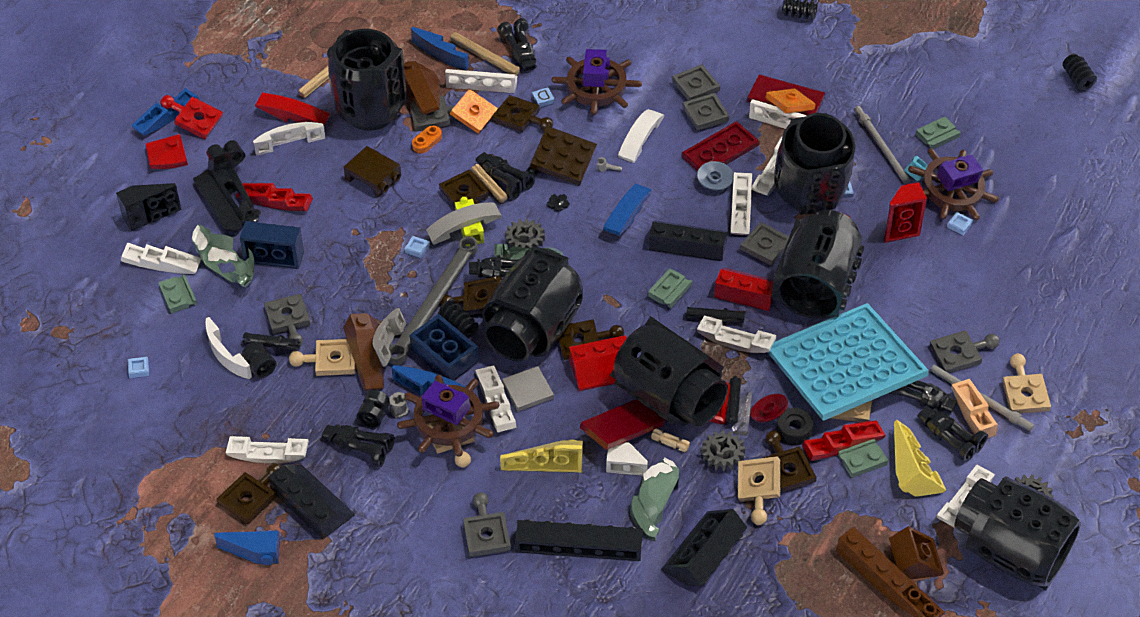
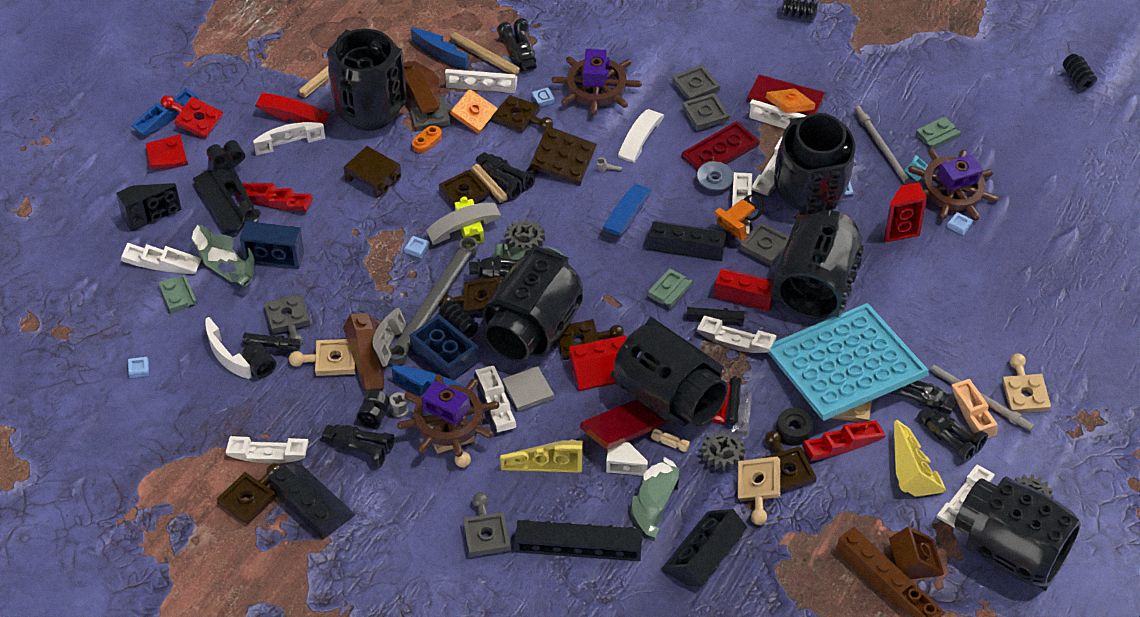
(257, 547): blue slope -> none
(558, 202): black plant -> none
(732, 218): none -> orange piece
(769, 408): dark red dish -> none
(863, 458): sand green plate -> none
(962, 342): dark grey plate -> none

